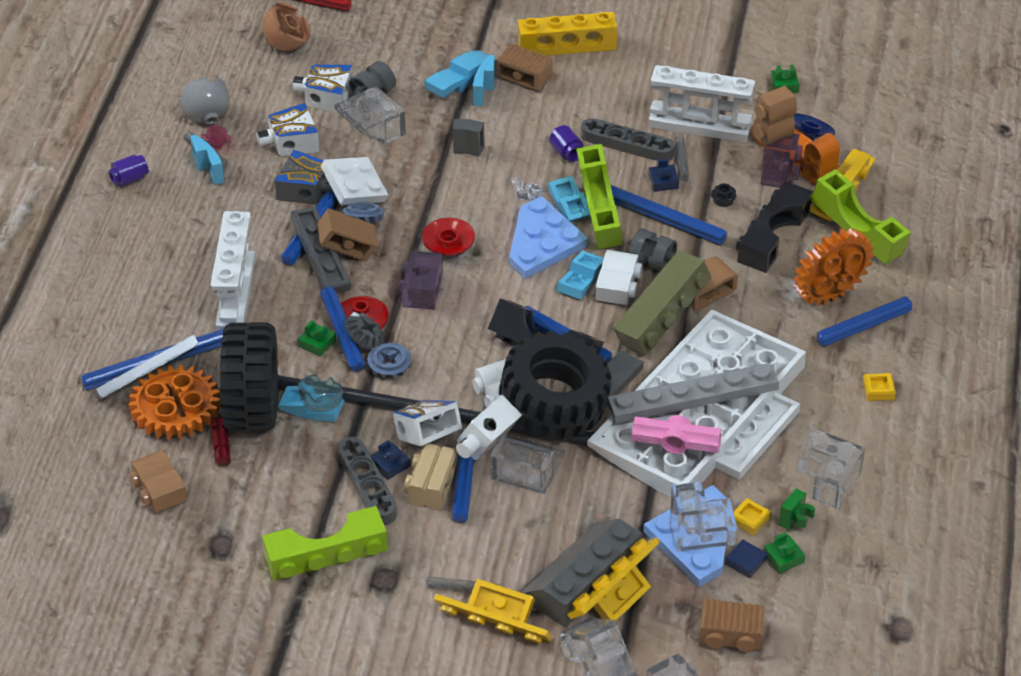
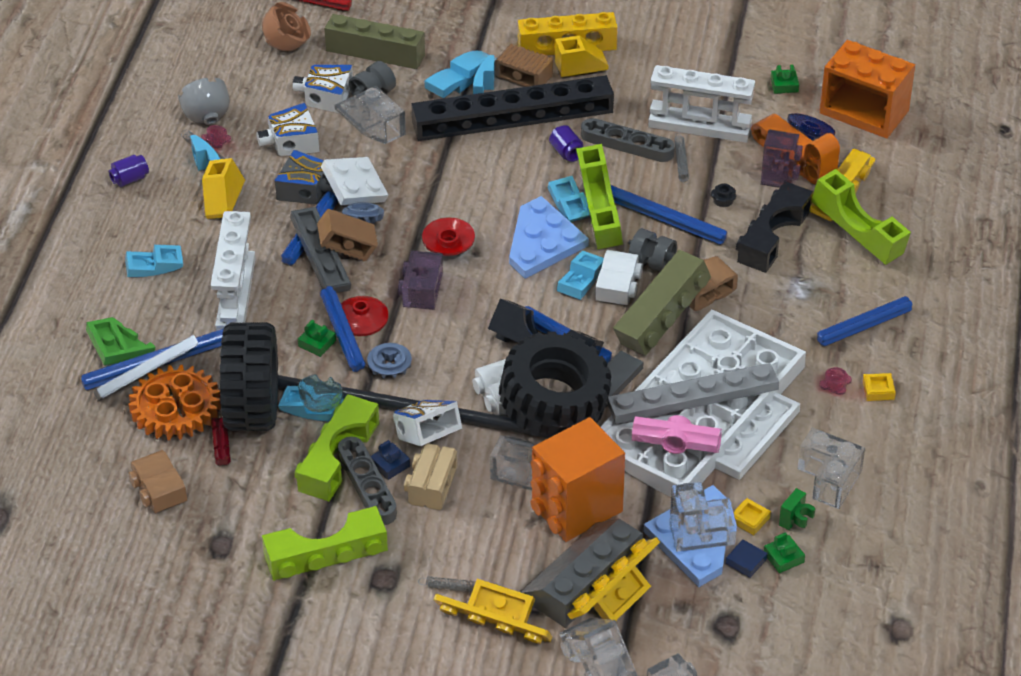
(115, 341): none -> bright green wing
(160, 261): none -> medium azure slope
(221, 187): none -> yellow slope
(320, 471): none -> lime arch
(370, 335): dark grey gear -> none
(375, 41): none -> olive brick
(462, 489): blue axle -> none
(468, 136): dark grey piece -> none
(479, 436): white torso -> none
(512, 108): none -> black brick
(525, 191): clear arm -> none
(577, 479): none -> orange container
(578, 56): none -> yellow slope
(663, 176): dark blue tile -> none
(732, 625): medium nougat brick -> none
(775, 115): medium nougat brick -> none
(833, 266): orange gear -> none
(835, 380): none -> clear pink plate
(867, 88): none -> orange container

